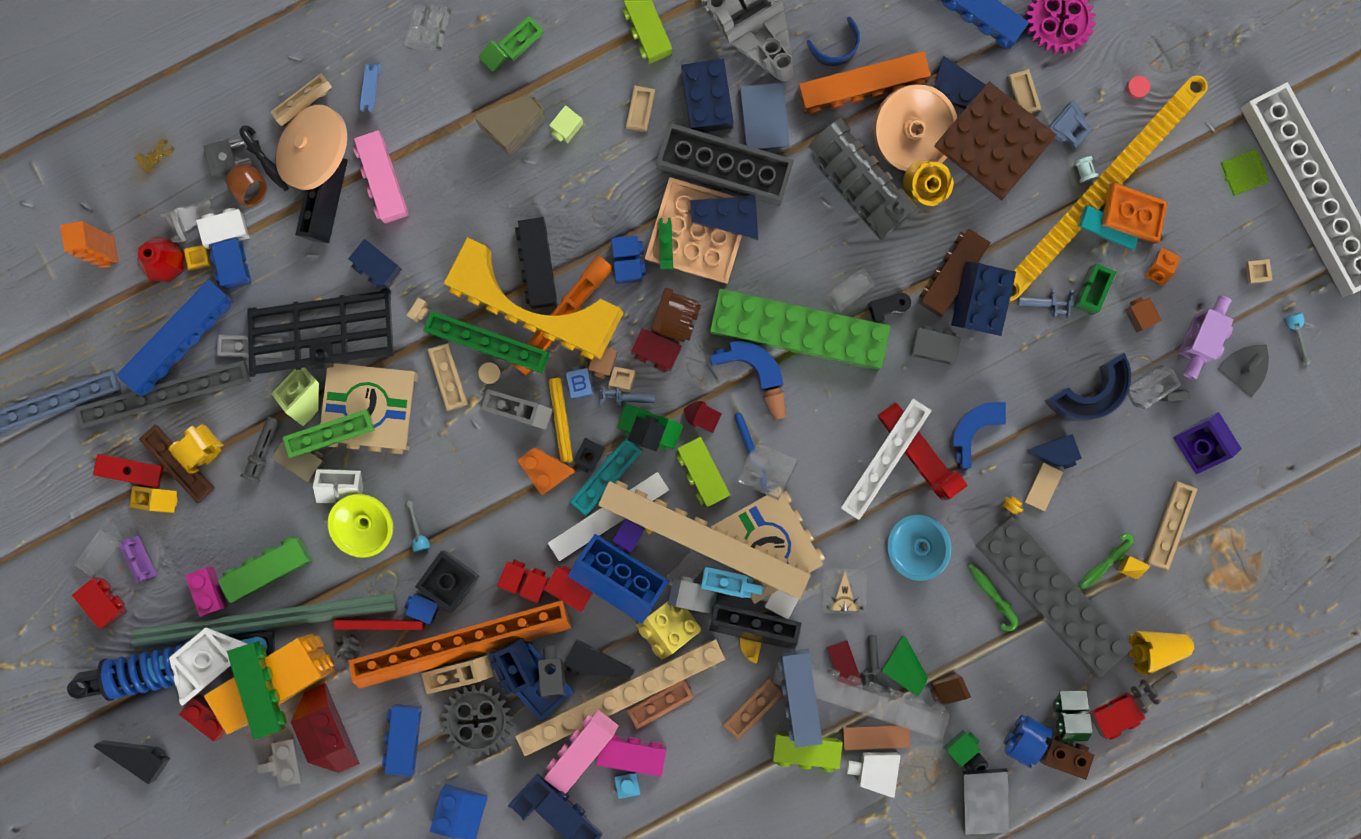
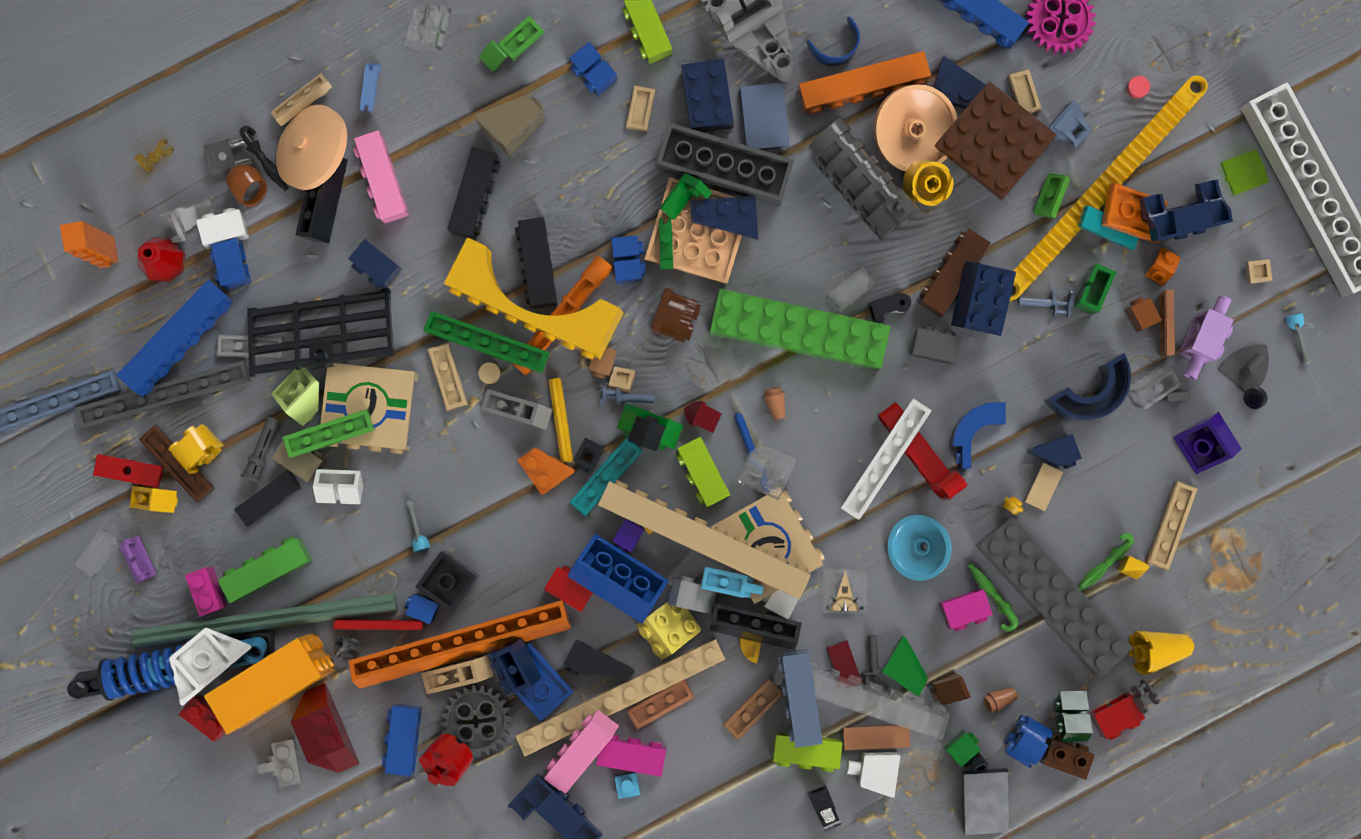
(99, 602): red piece -> none
(141, 760): black slope -> none
(197, 257): yellow tile -> none
(256, 689): green brick -> none
(267, 498): none -> black tile
(352, 533): neon yellow dish -> none
(418, 310): tan plate -> none
(446, 760): none -> red brick
(458, 813): blue slope -> none
(473, 193): none -> black brick
(523, 581): red piece -> none
(553, 684): dark grey torso -> none
(565, 125): yellowish green brick -> none
(579, 382): medium blue brick -> none
(594, 71): none -> blue piece
(601, 521): white tile -> none
(656, 350): dark red brick -> none
(682, 193): none -> green bracket
(762, 362): blue arch -> none
(824, 807): none -> black leg
(966, 609): none -> dark pink brick
(999, 699): none -> nougat cone
(1051, 195): none -> bright green plate
(1086, 169): light aqua bush -> none
(1166, 326): none -> nougat tile
(1193, 218): none -> dark blue bracket
(1255, 397): none -> black tile

